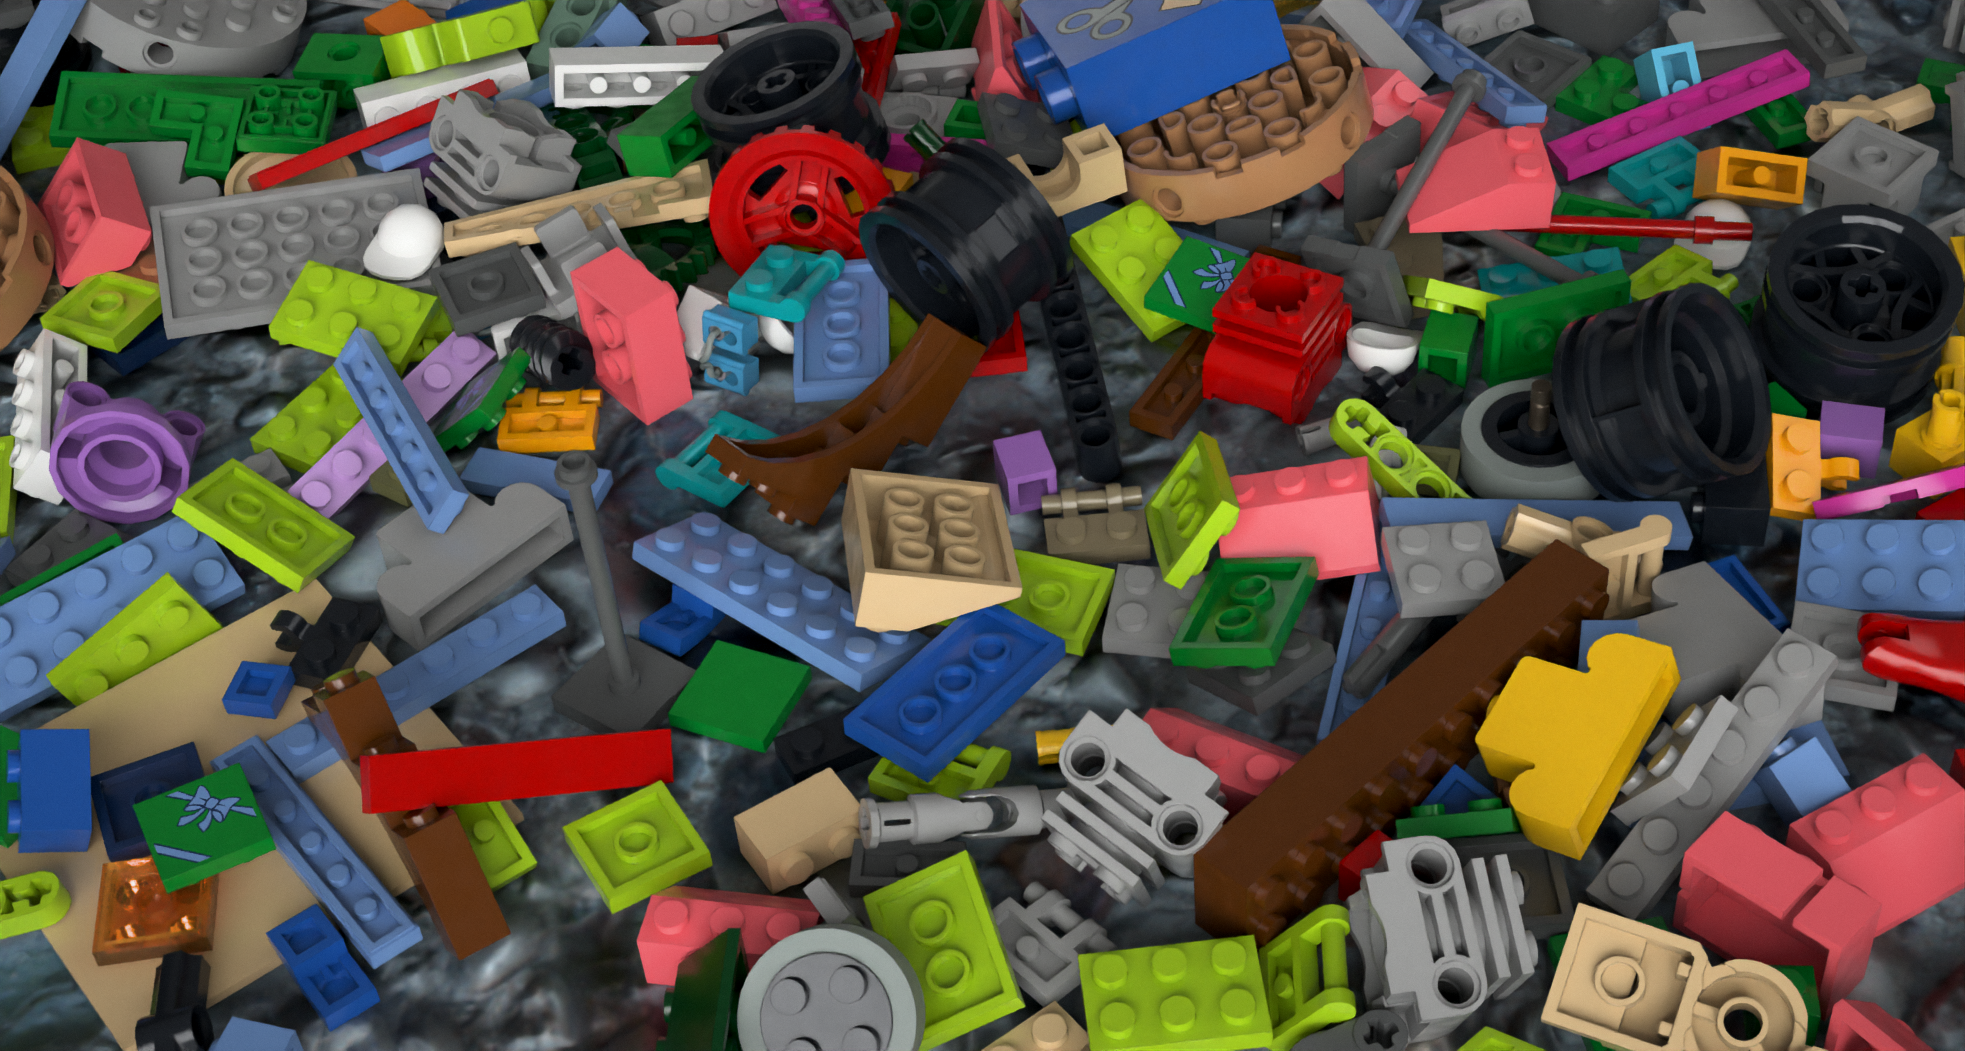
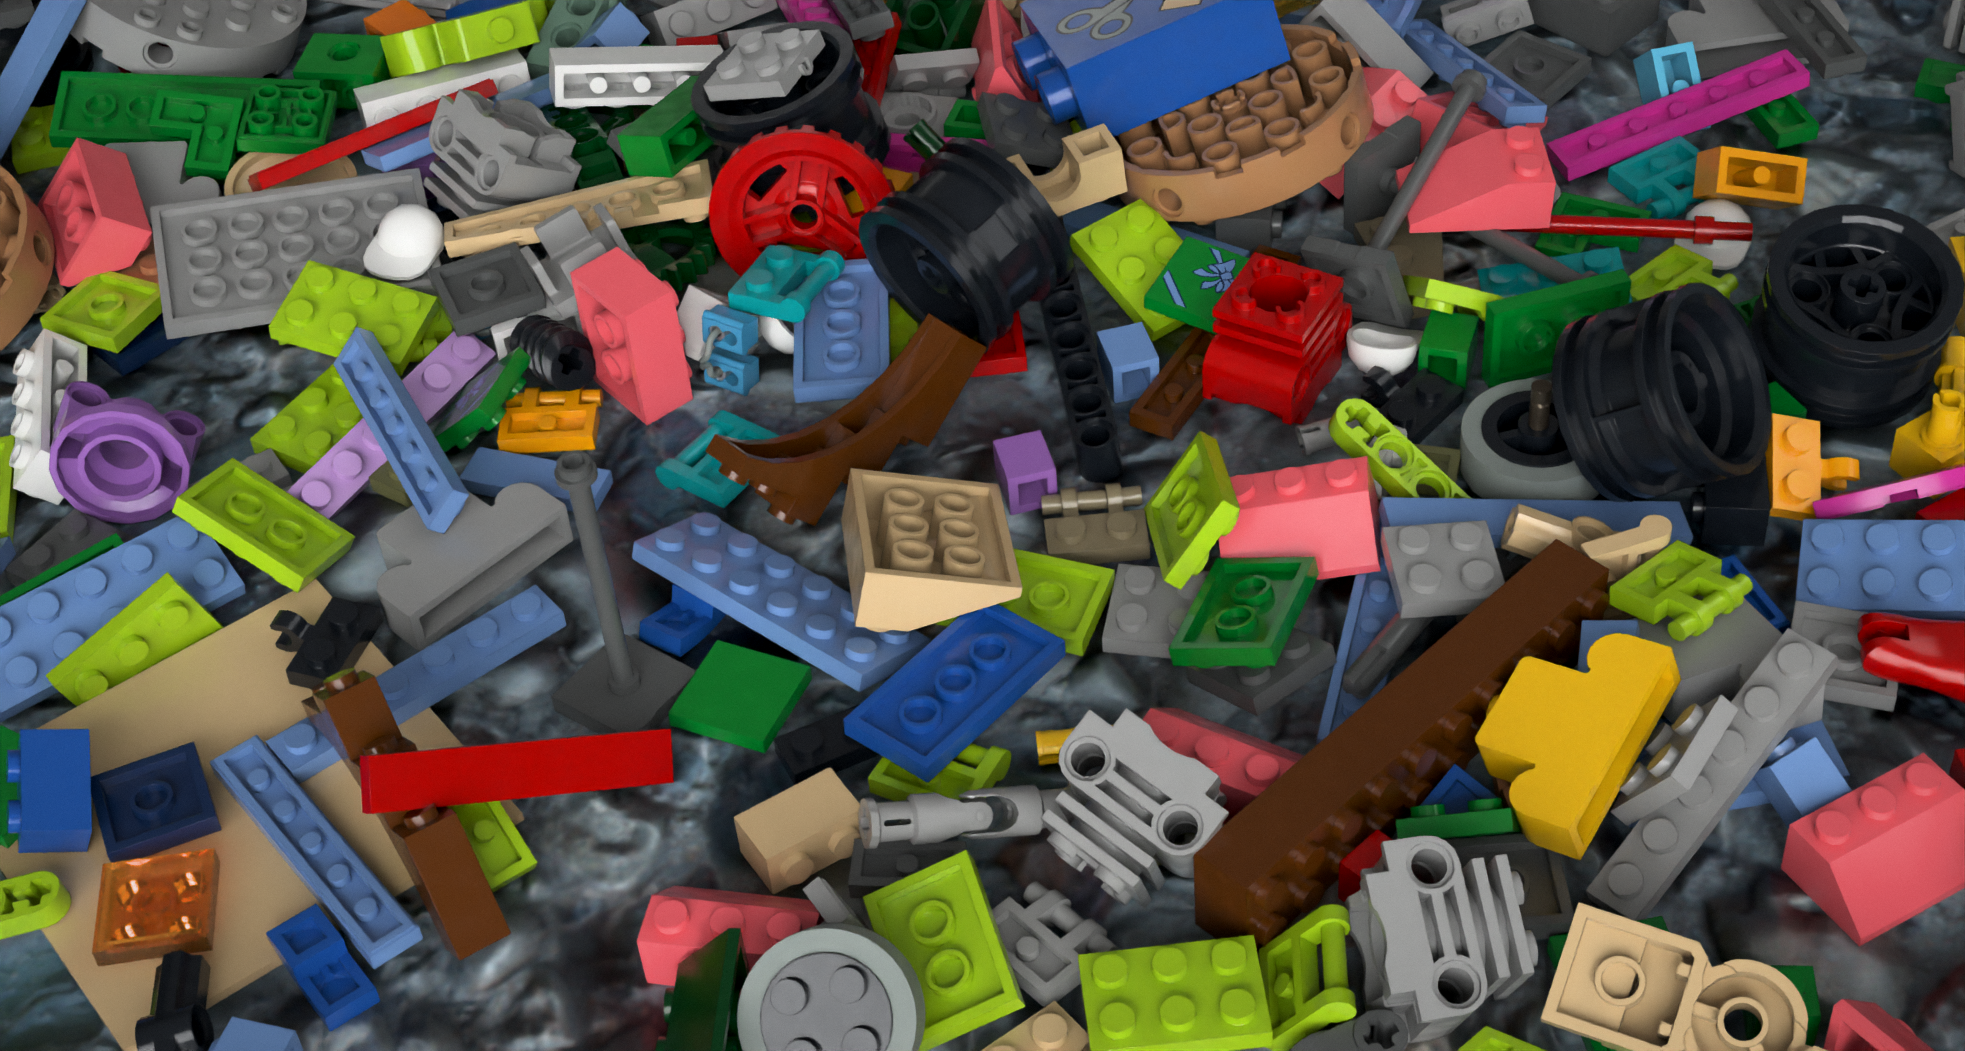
(204, 828): green tile -> none
(258, 690): blue plate -> none
(637, 846): lime plate -> none
(765, 65): none -> light grey plate
(1127, 361): none -> medium blue brick
(1600, 92): green plate -> none
(1670, 582): none -> lime plate
(1773, 906): coral piece -> none
(1852, 433): medium lavender brick -> none
(1871, 166): light grey panel -> none
(1893, 112): tan piece -> none

